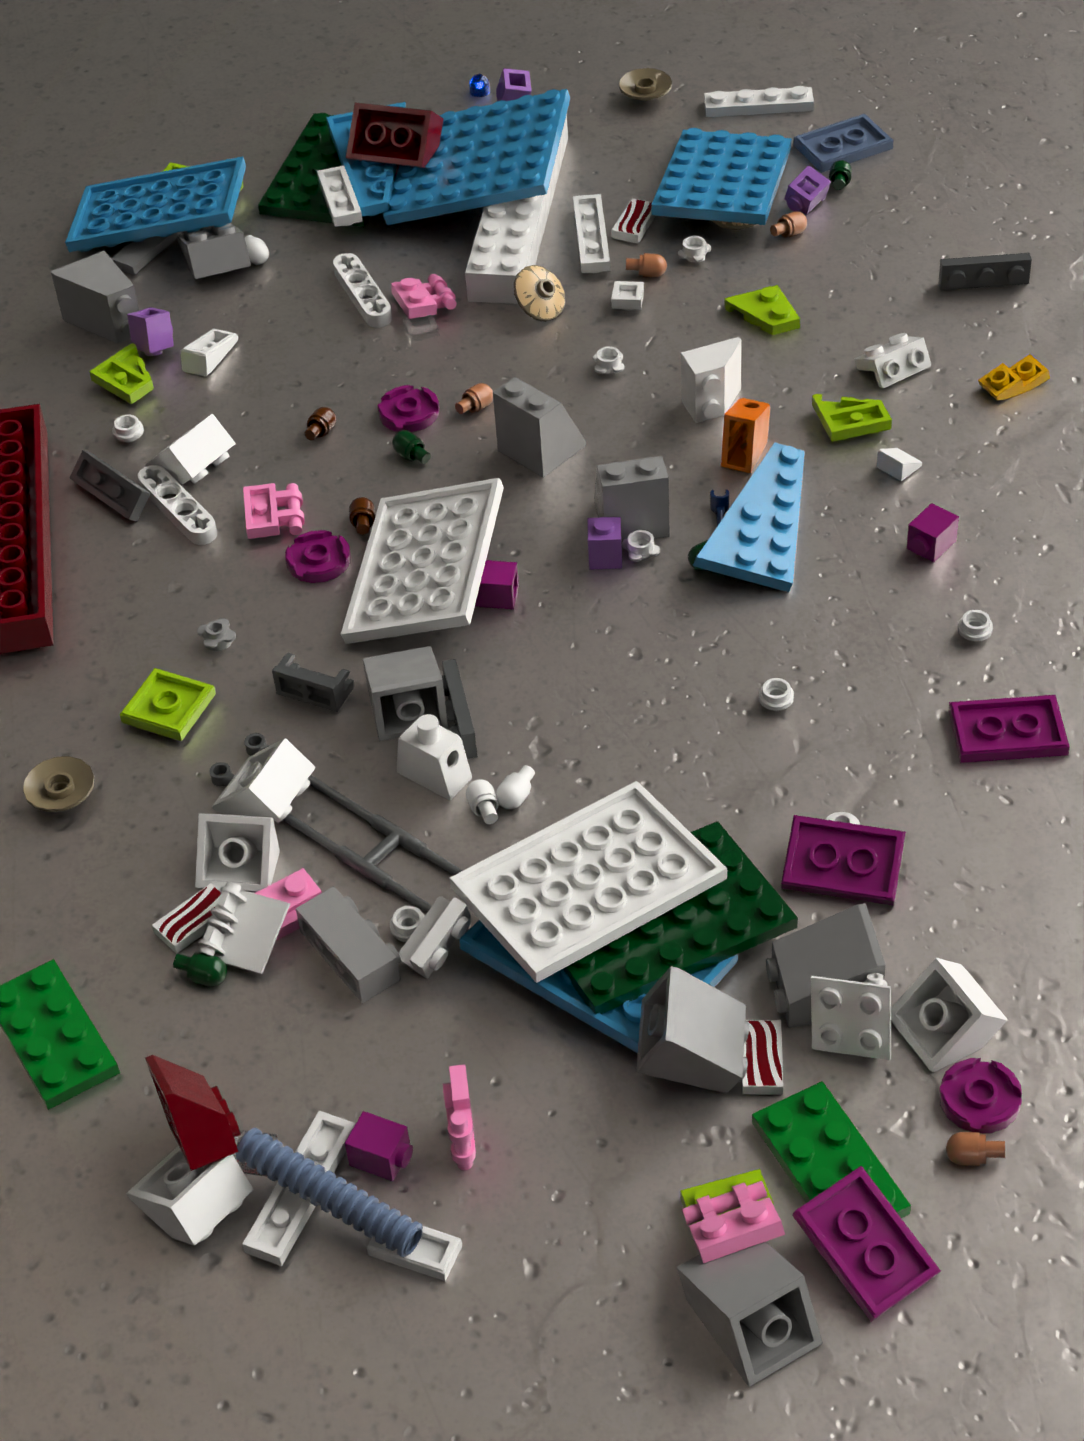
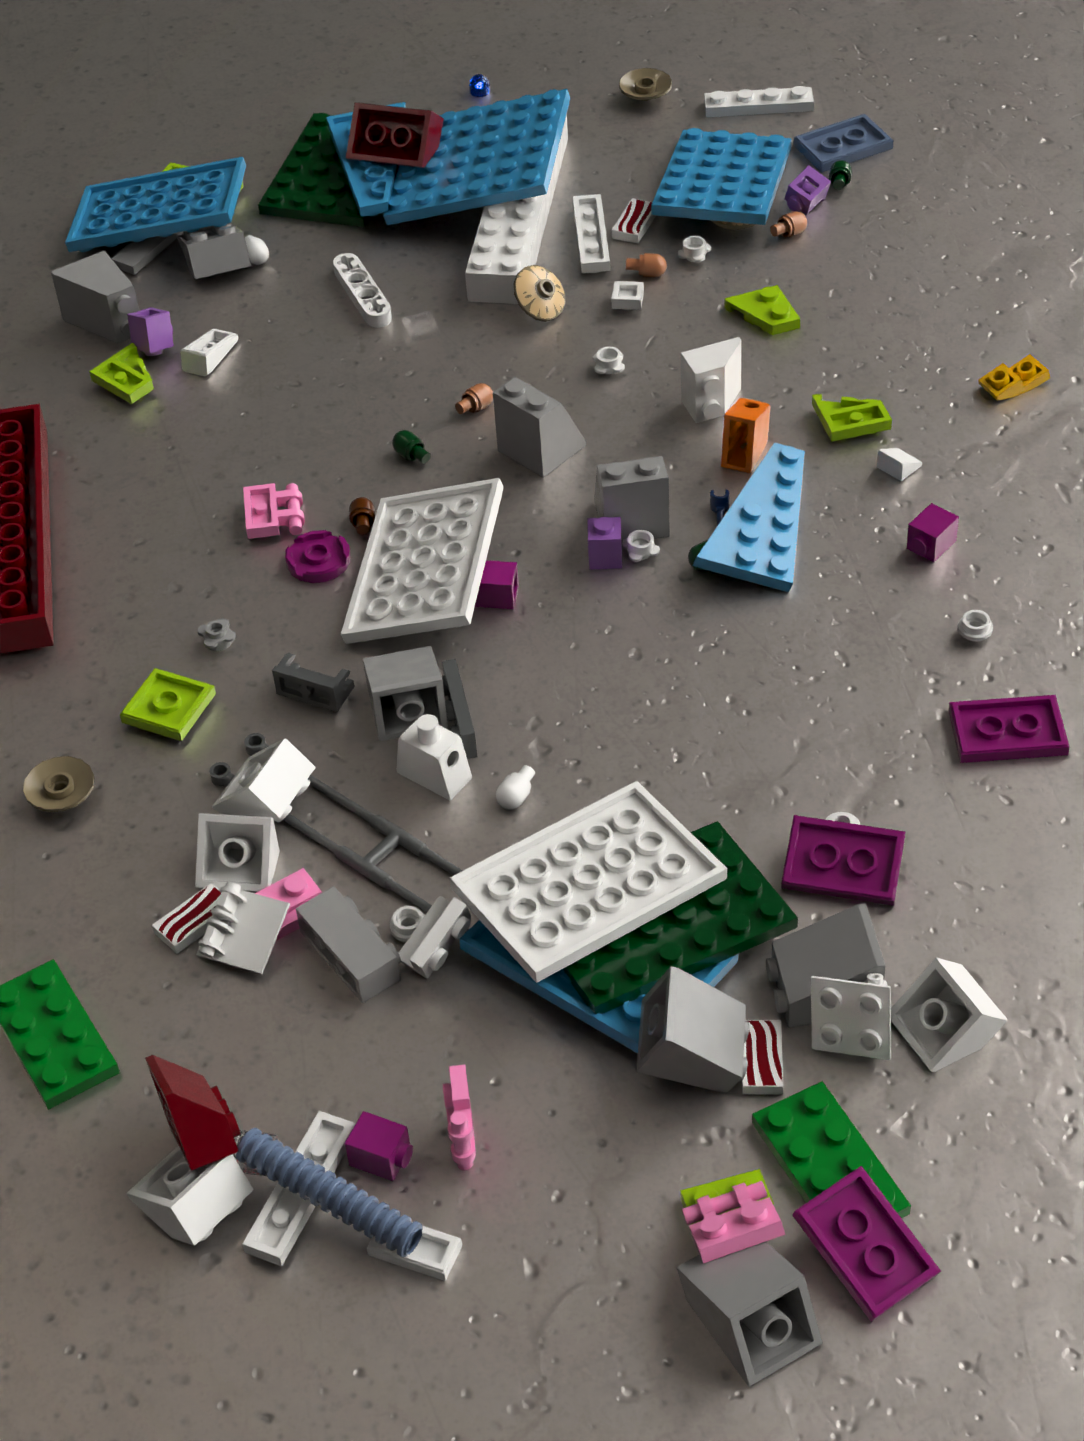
(110, 485): dark grey plate -> none
(127, 428): white plate -> none
(182, 501): white beam -> none
(194, 451): white slope -> none
(202, 968): dark green cylinder -> none
(320, 423): reddish brown cylinder -> none
(339, 196): white plate -> none
(408, 408): magenta tile -> none
(421, 298): bright pink plate -> none
(483, 800): white cylinder -> none
(513, 84): medium lavender brick -> none
(776, 694): white plate -> none
(896, 359): white bracket -> none
(973, 1149): nougat cylinder -> none
(980, 1095): magenta tile -> none
(984, 271): dark grey plate -> none

